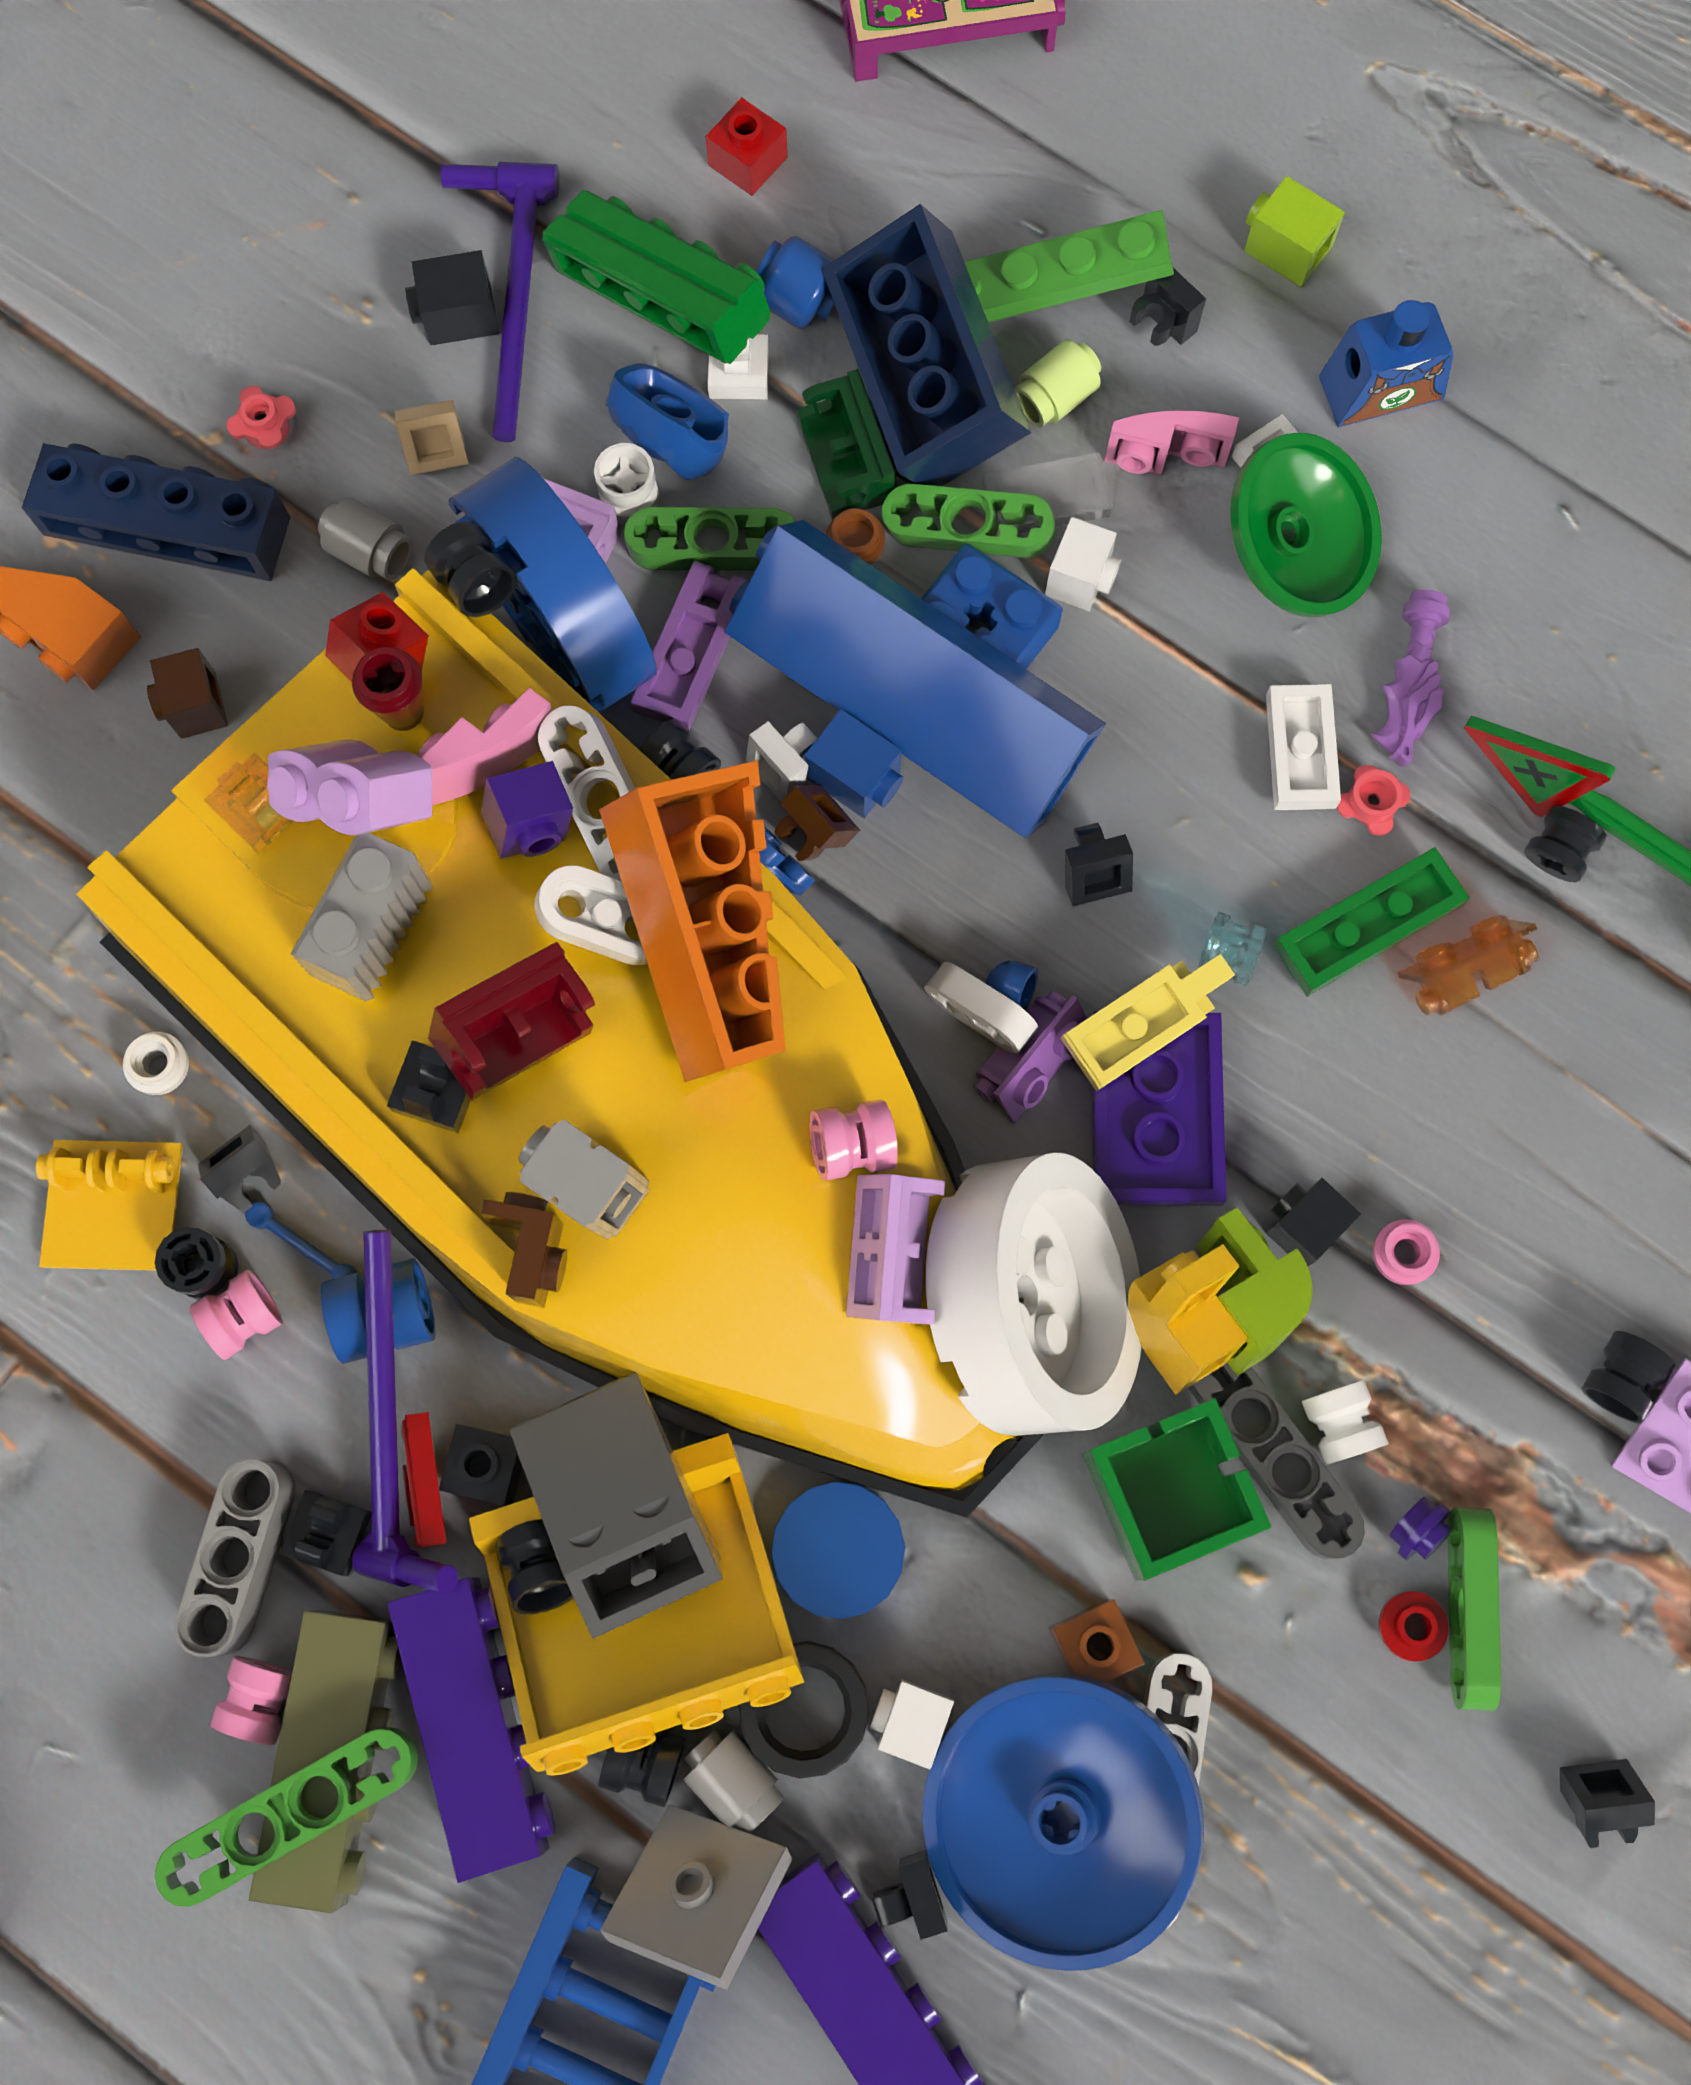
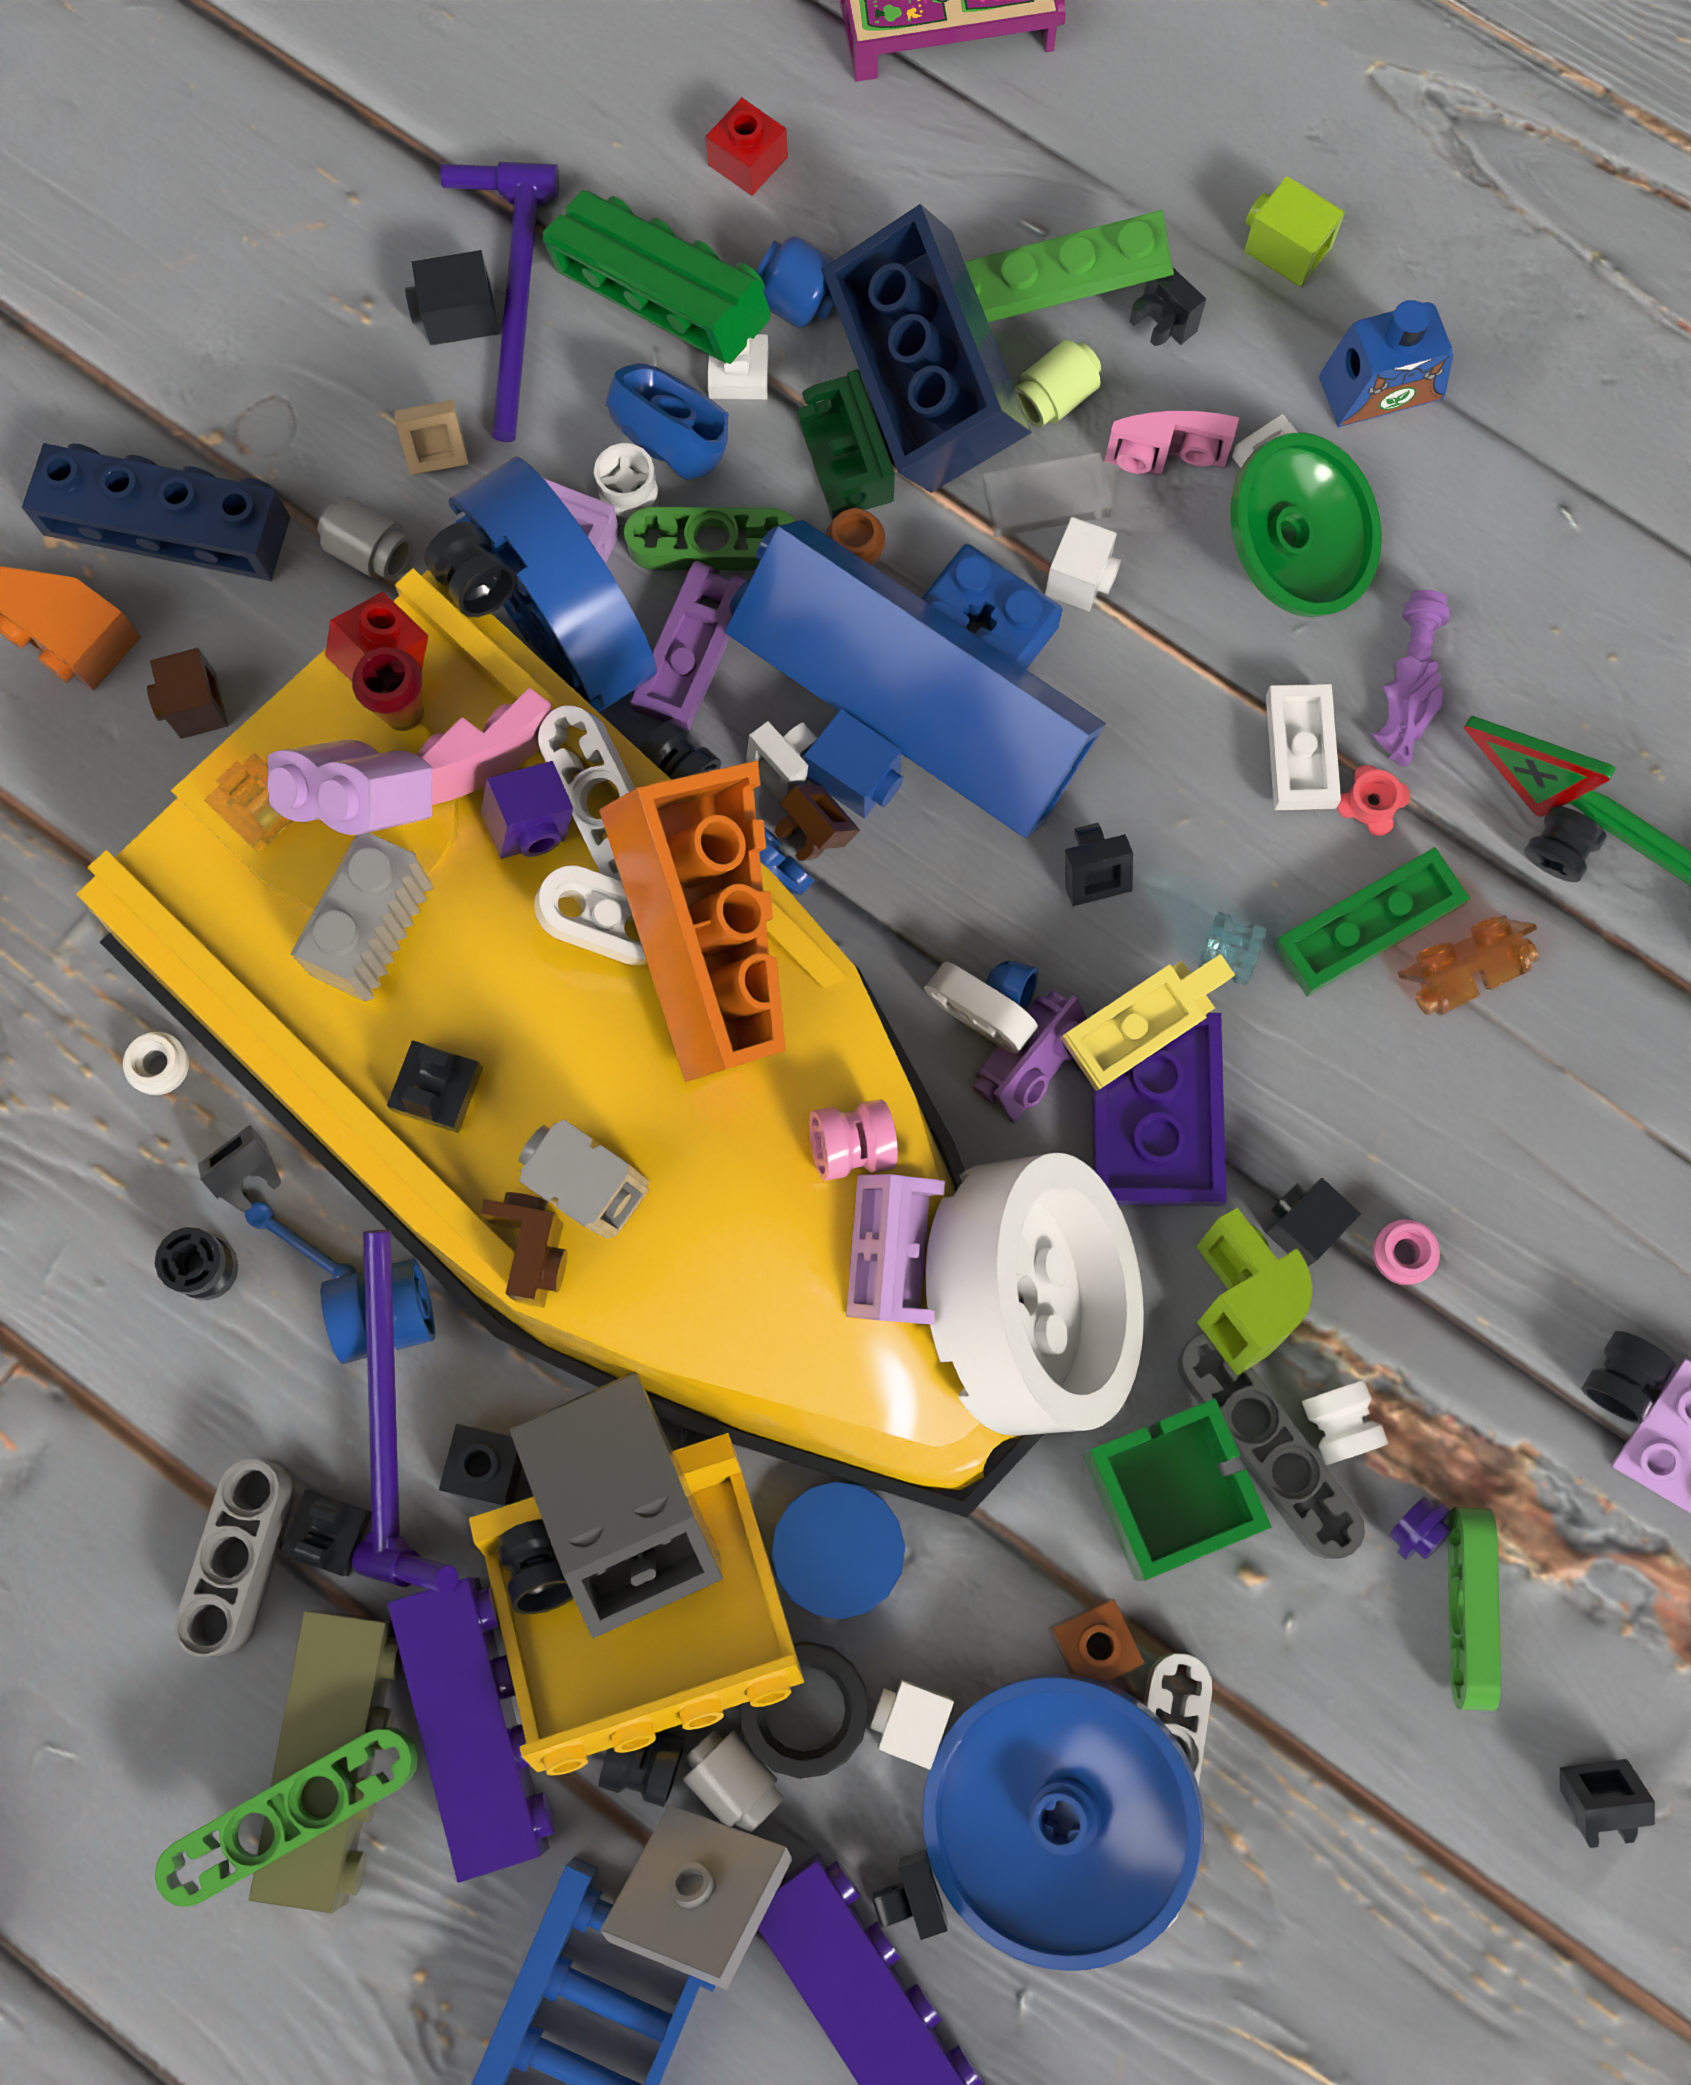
(108, 1203): yellow hinge -> none
(236, 1314): bright pink wheel -> none
(252, 1701): bright pink wheel -> none
(266, 432): coral plate -> none
(421, 1481): red tile -> none
(512, 1021): dark red hinge -> none
(1013, 508): bright green beam -> none
(1183, 1320): yellow brick -> none
(1392, 1628): red plate -> none

